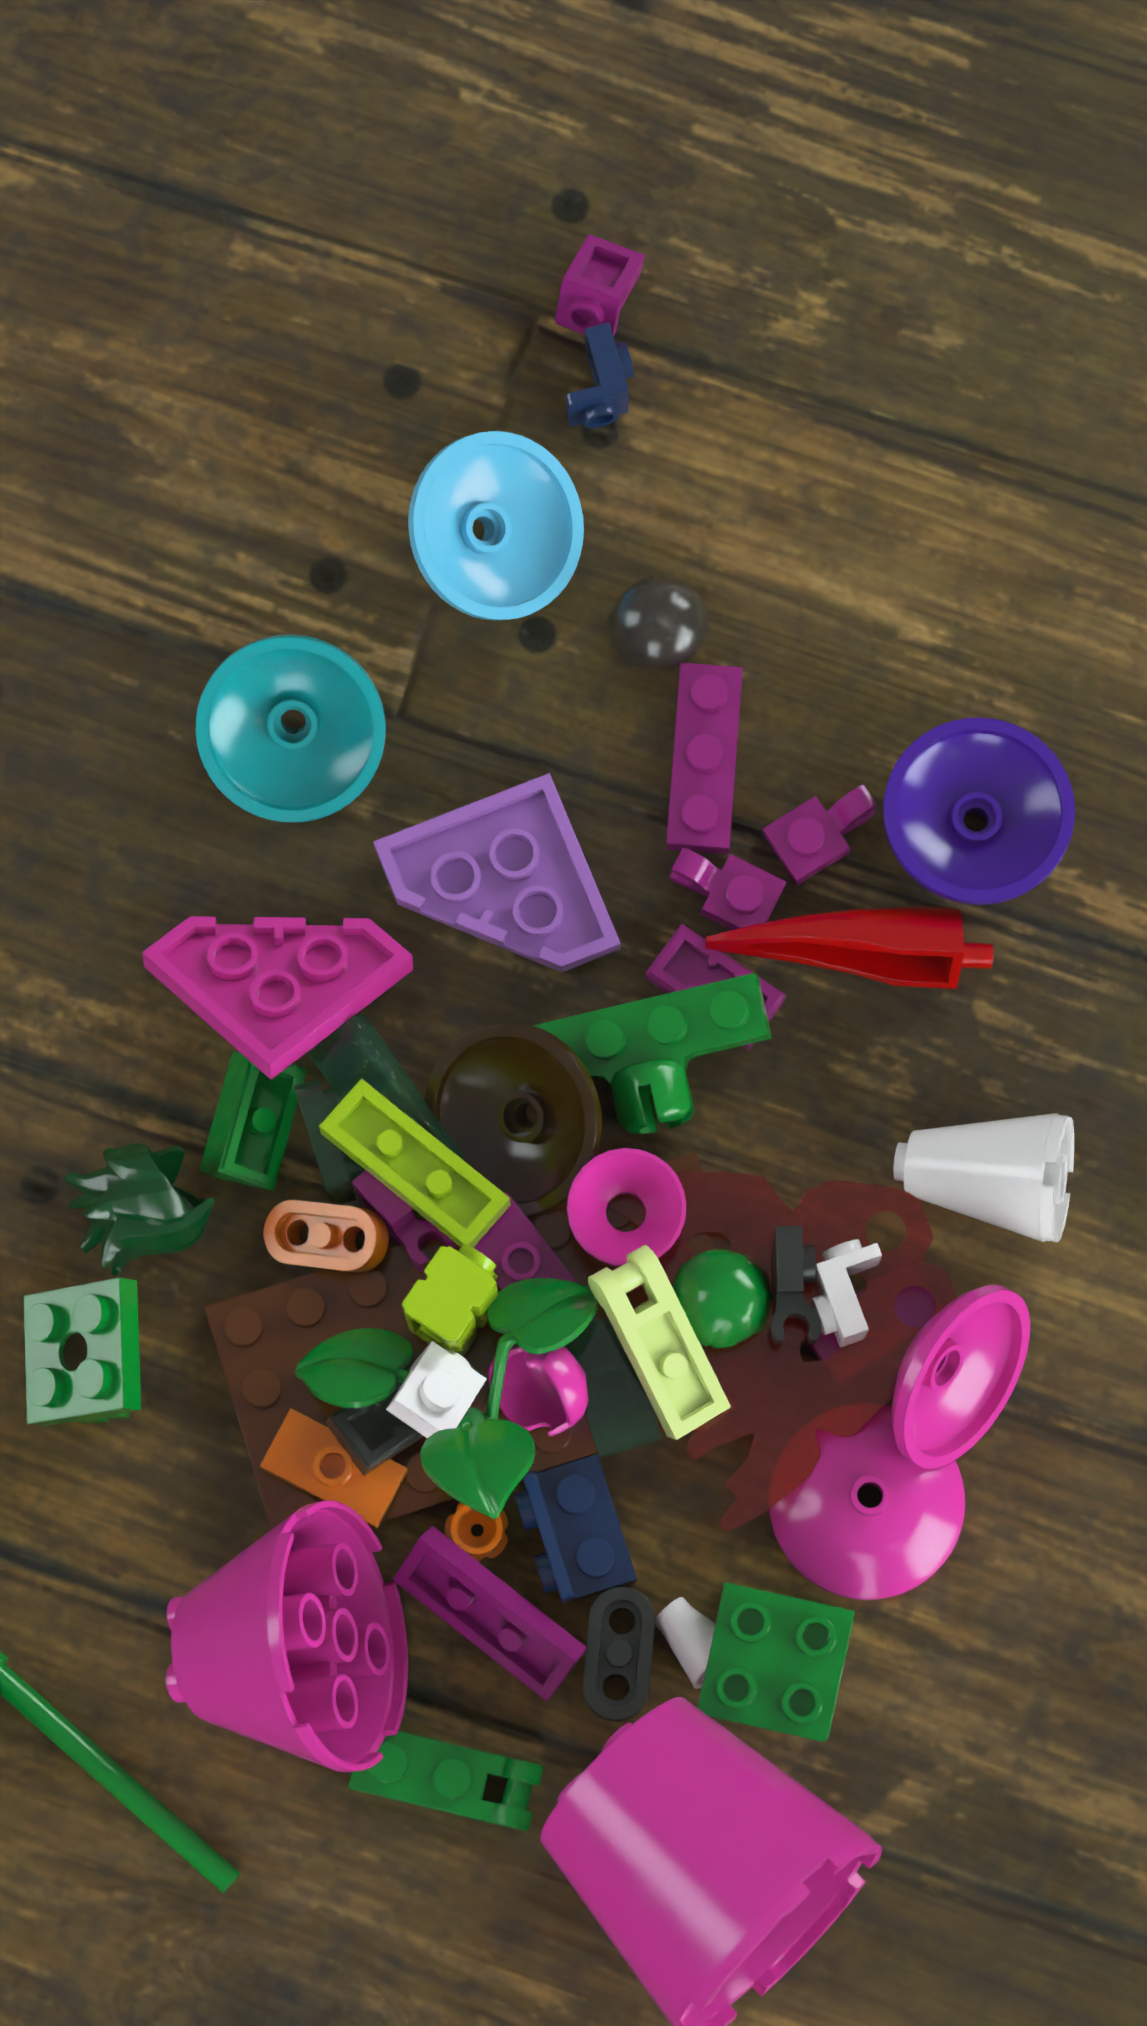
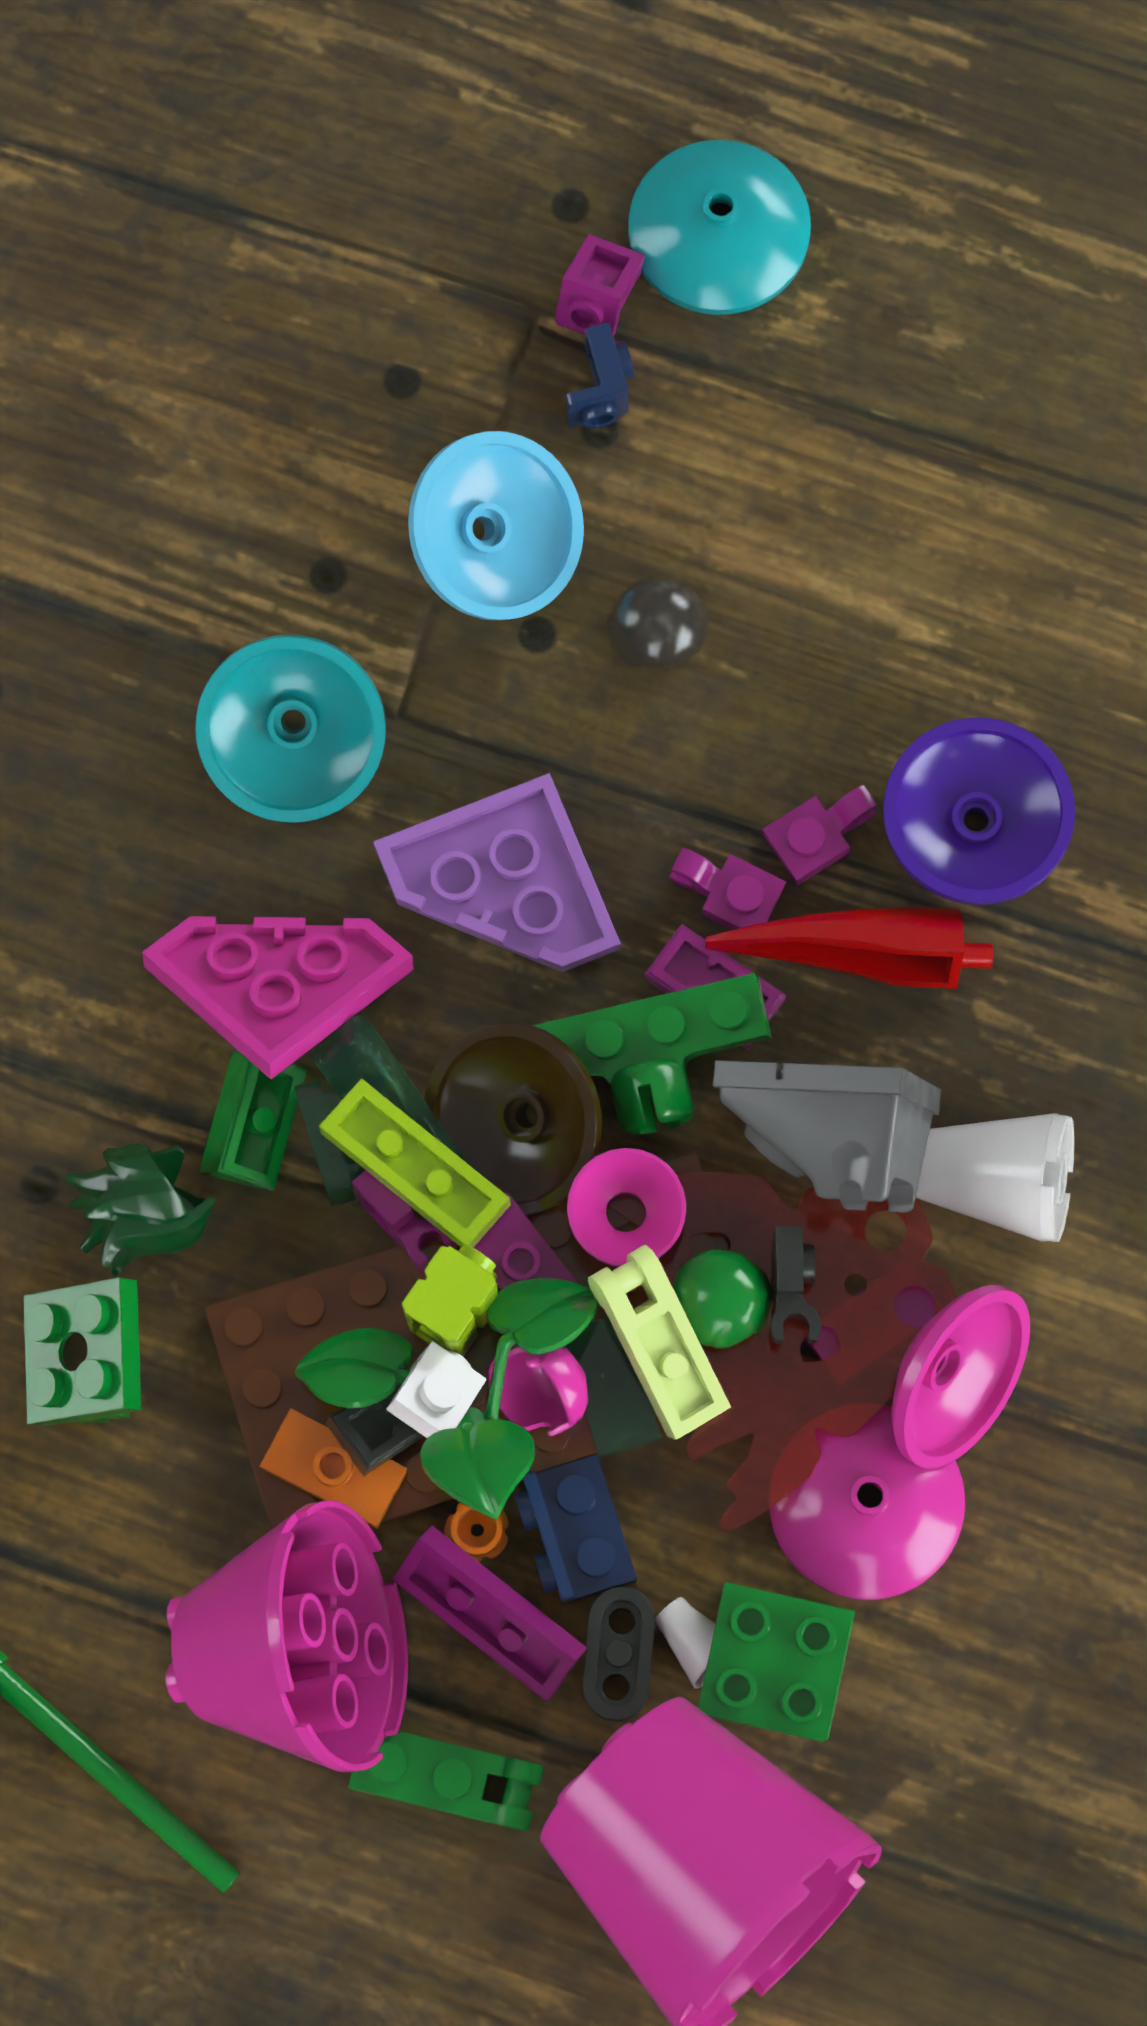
(329, 1236): orange plate -> none
(704, 758): magenta plate -> none
(719, 260): none -> teal dish
(837, 1299): white bracket -> none
(844, 1127): none -> dark grey piece

